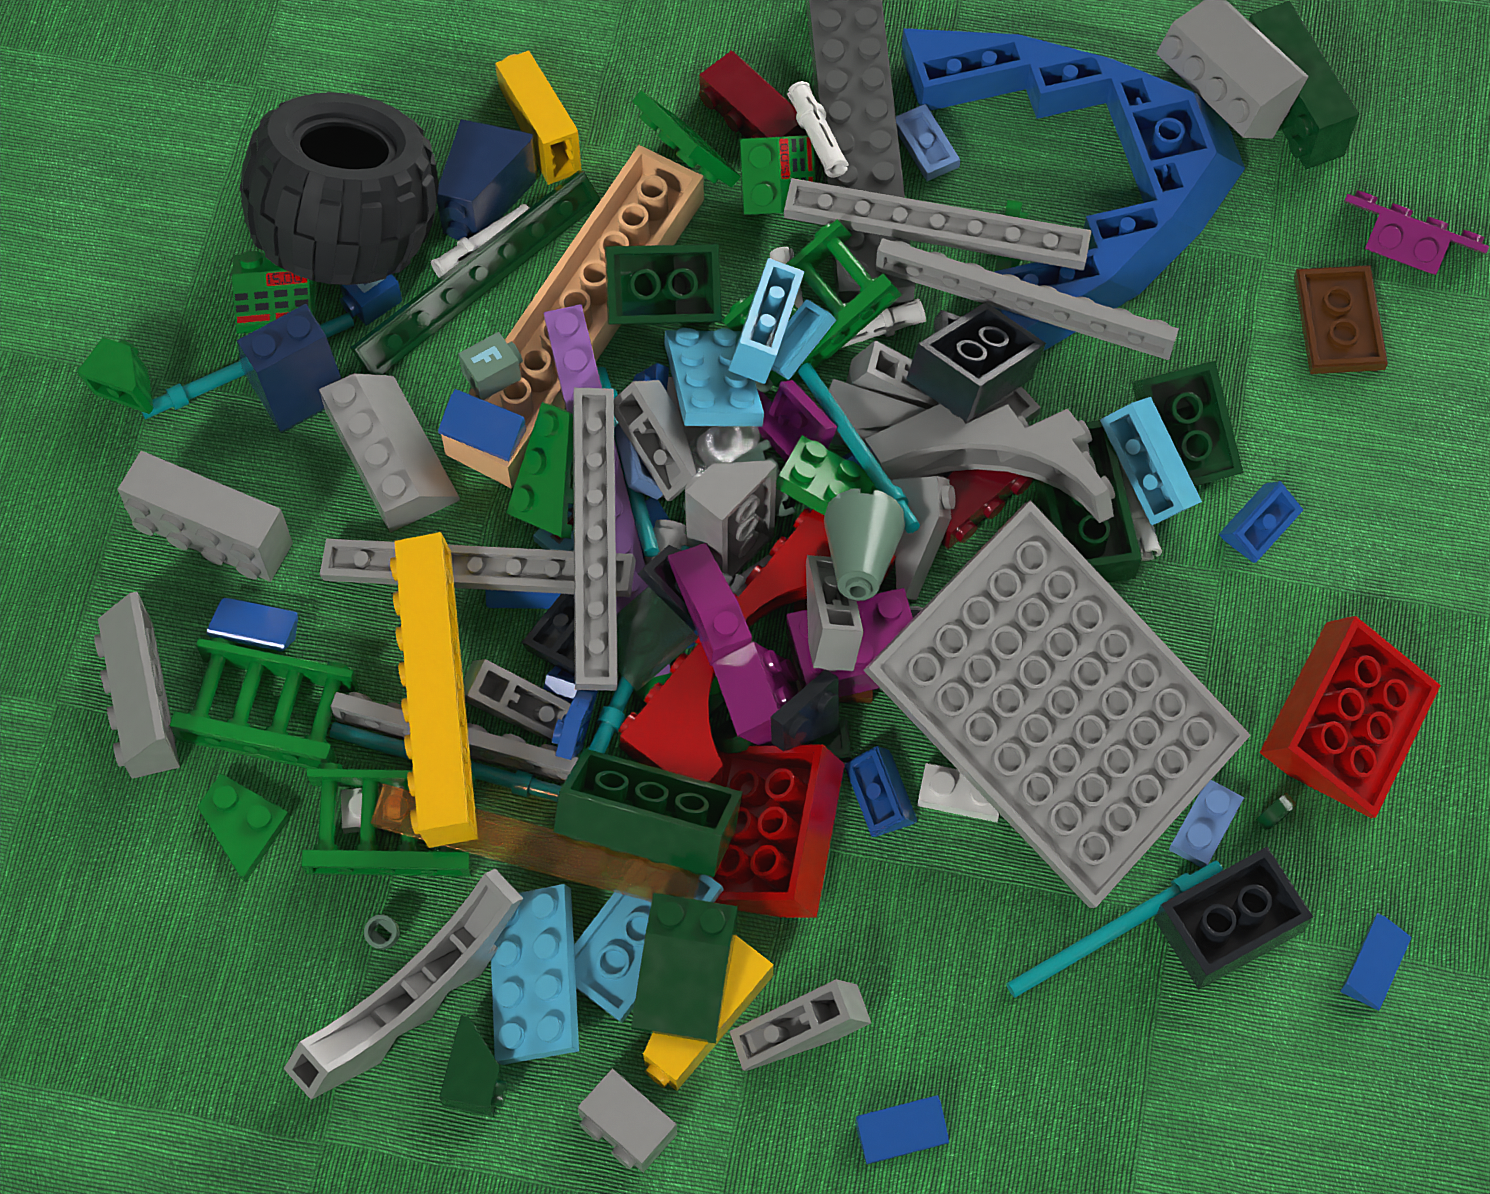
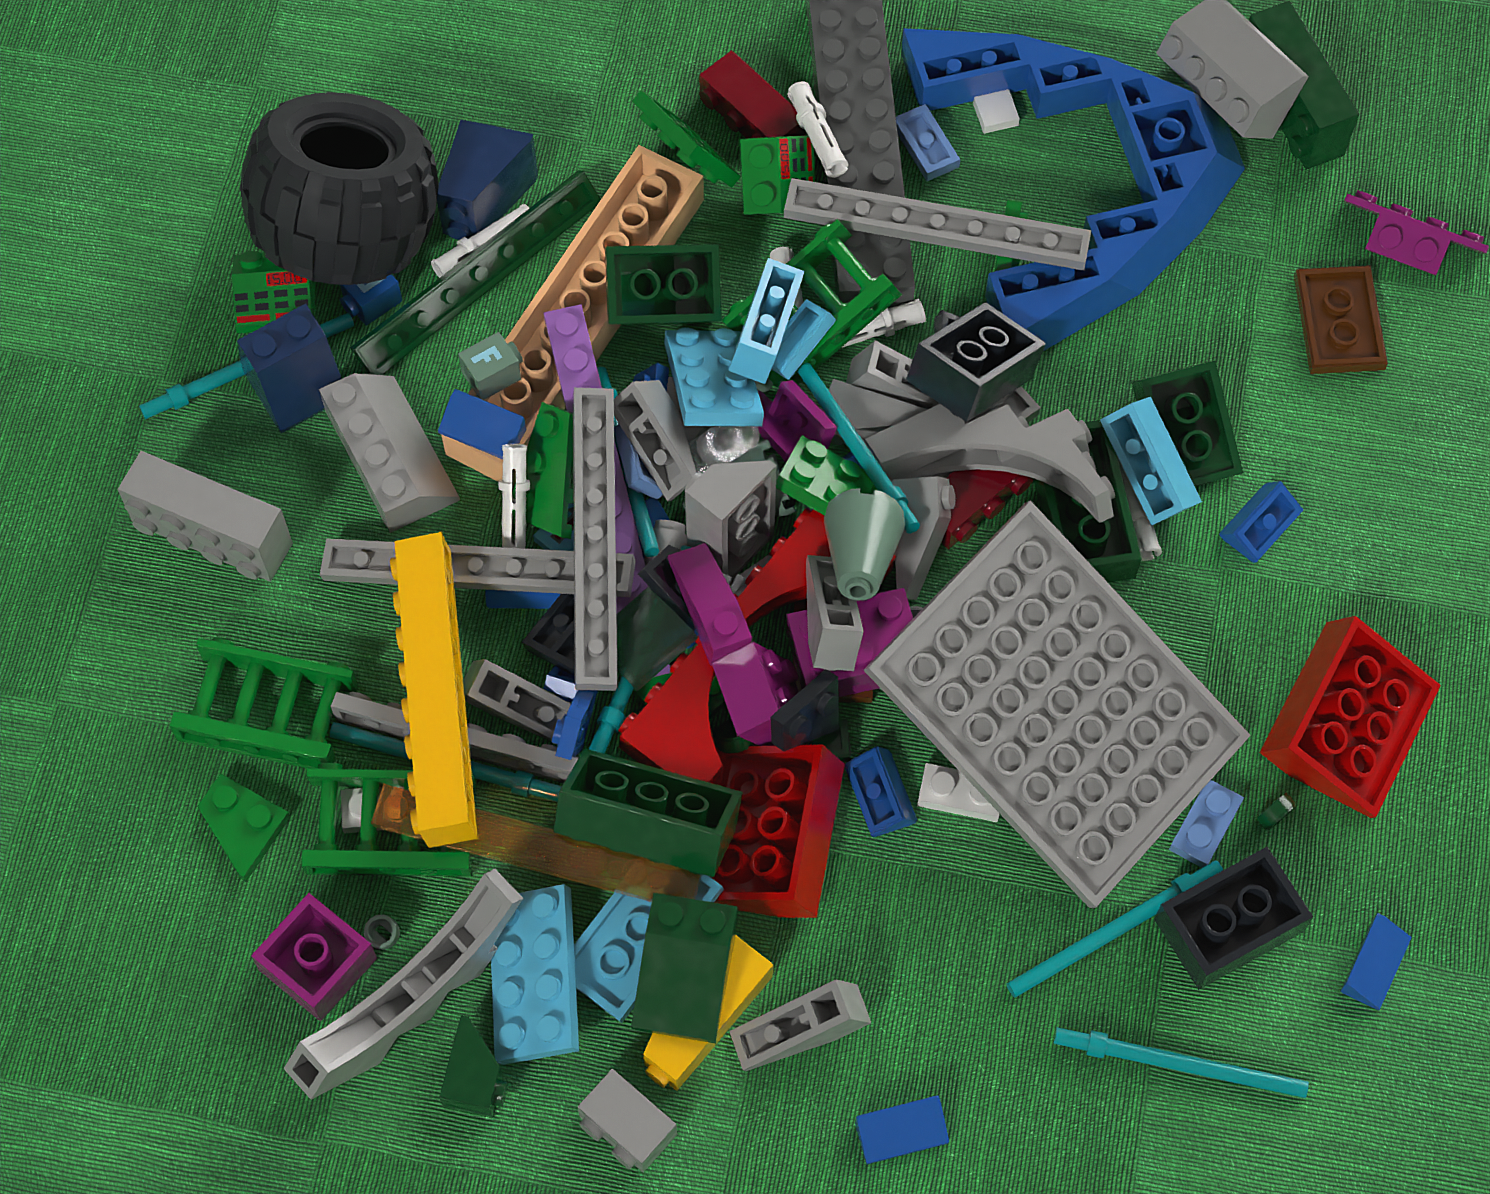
(118, 375): green slope -> none
(136, 689): light grey slope -> none
(253, 624): blue slope -> none
(314, 956): none -> magenta brick
(514, 458): none -> white pin
(540, 114): yellow slope -> none
(996, 111): none -> white tile
(1026, 299): light grey plate -> none
(1098, 1044): none -> teal bar

